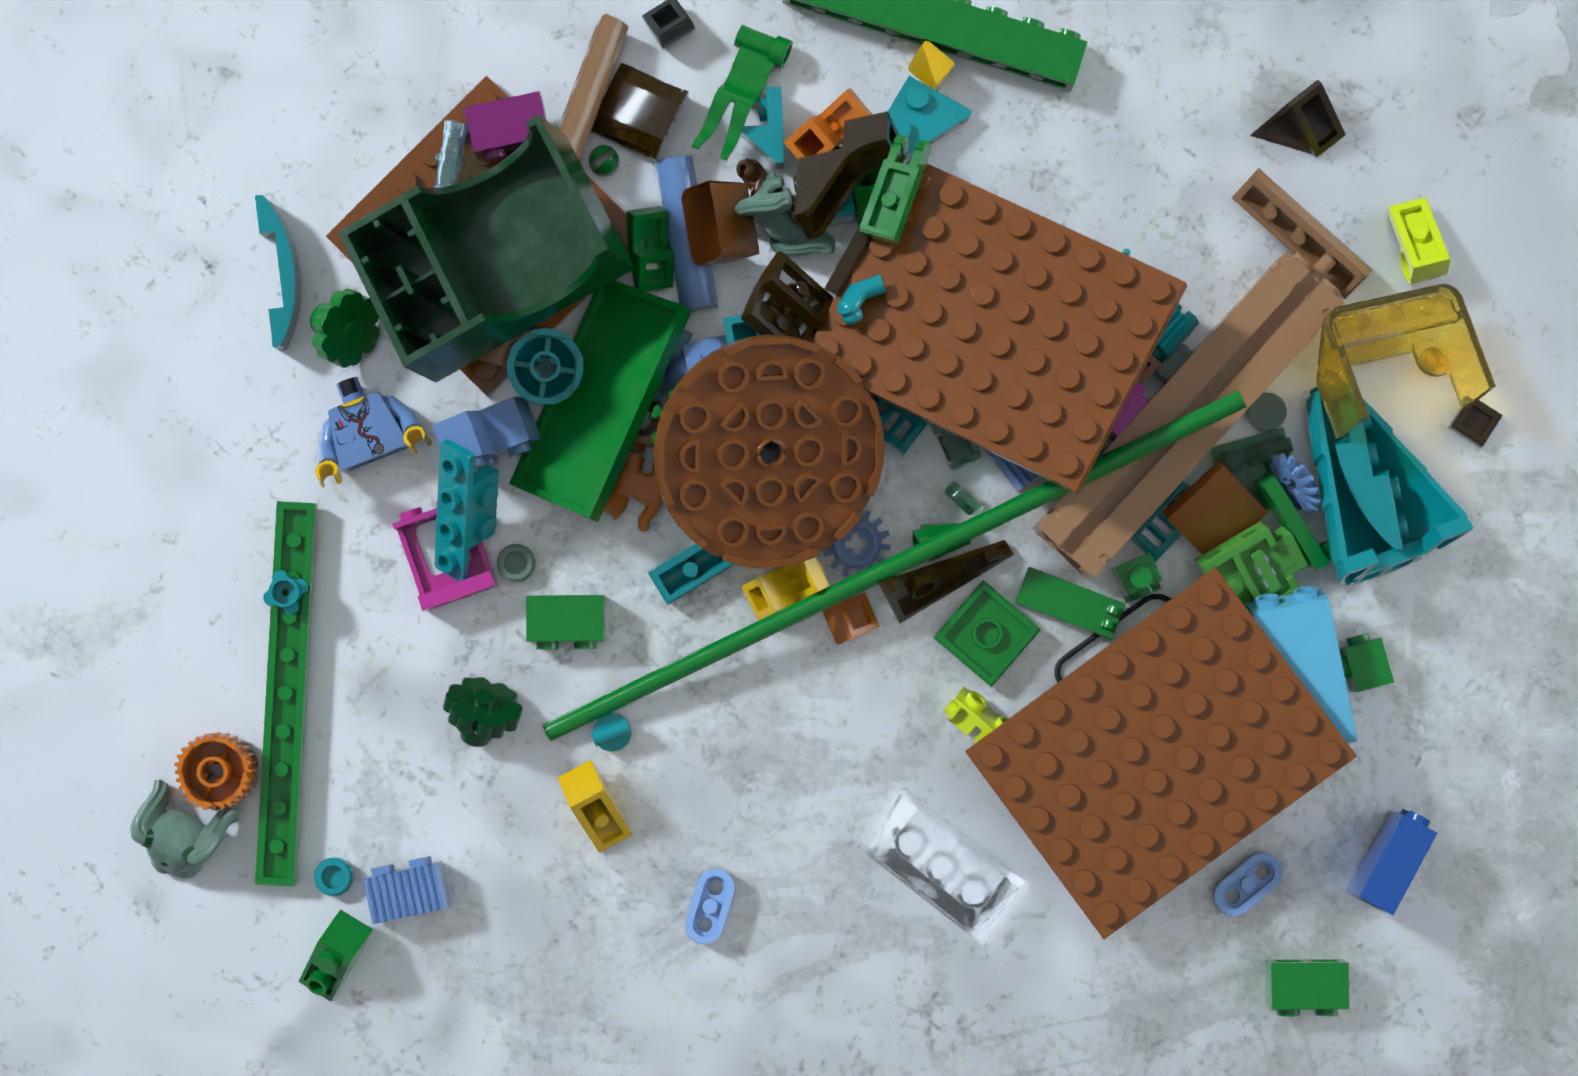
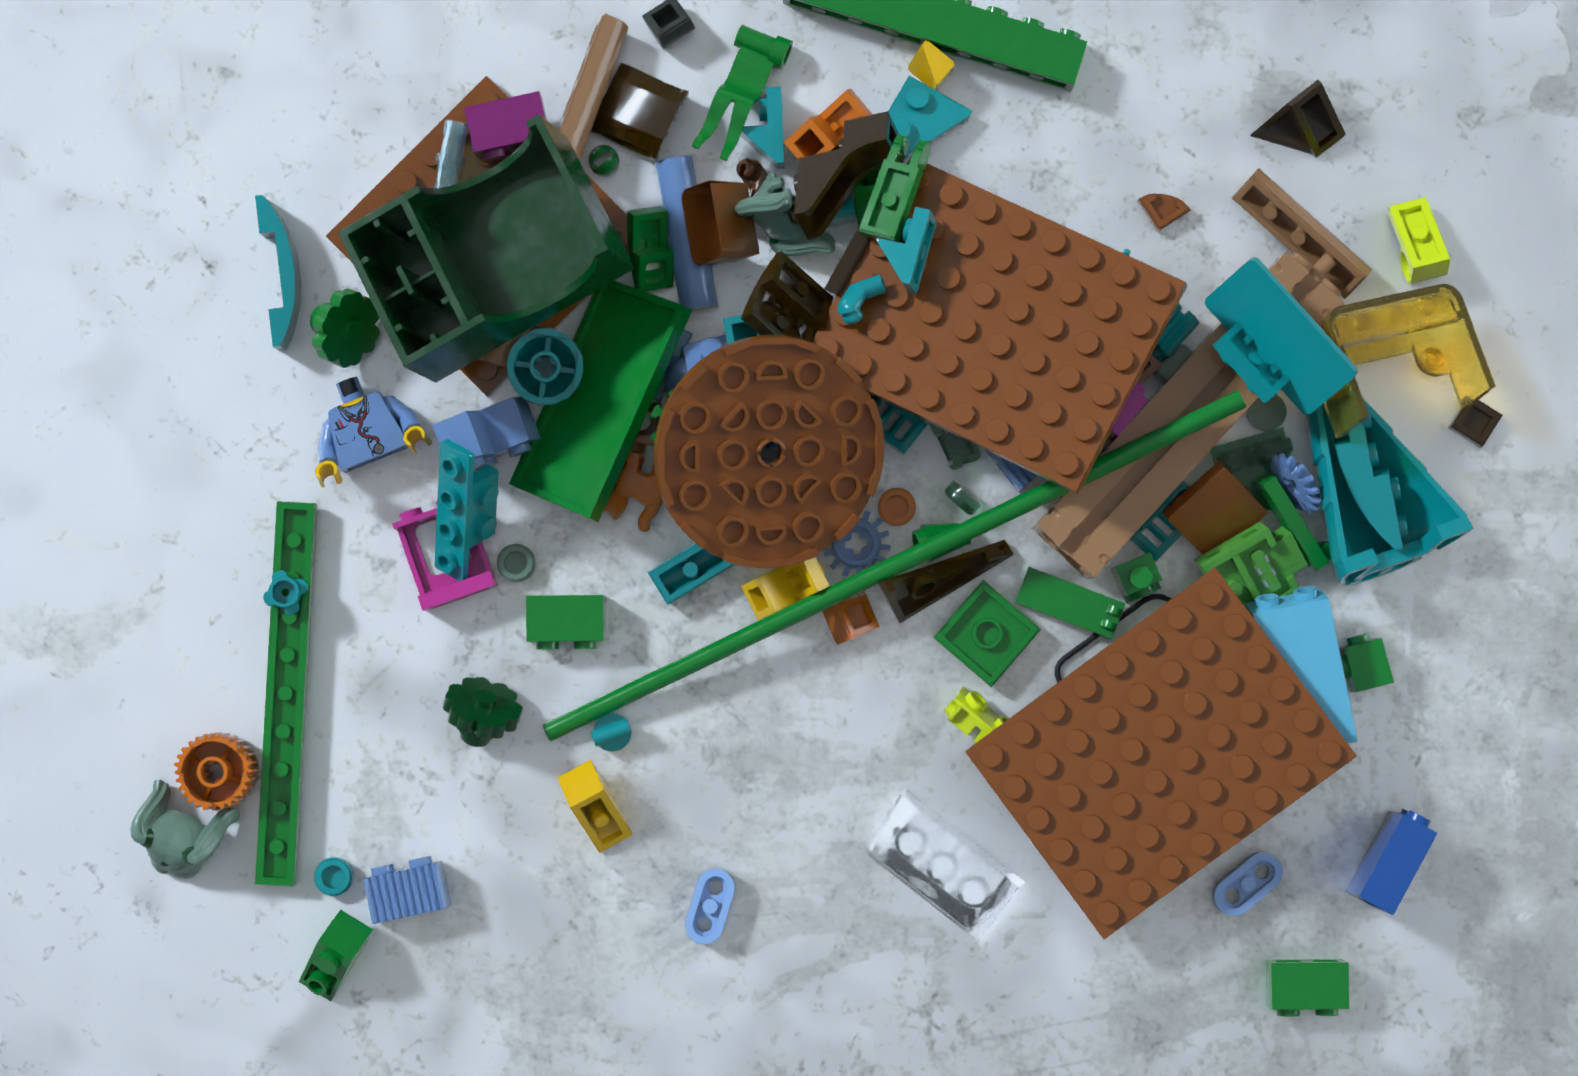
(896, 506): none -> orange tile
(911, 257): none -> teal slope
(1162, 209): none -> dark orange tile
(1275, 340): none -> teal bracket

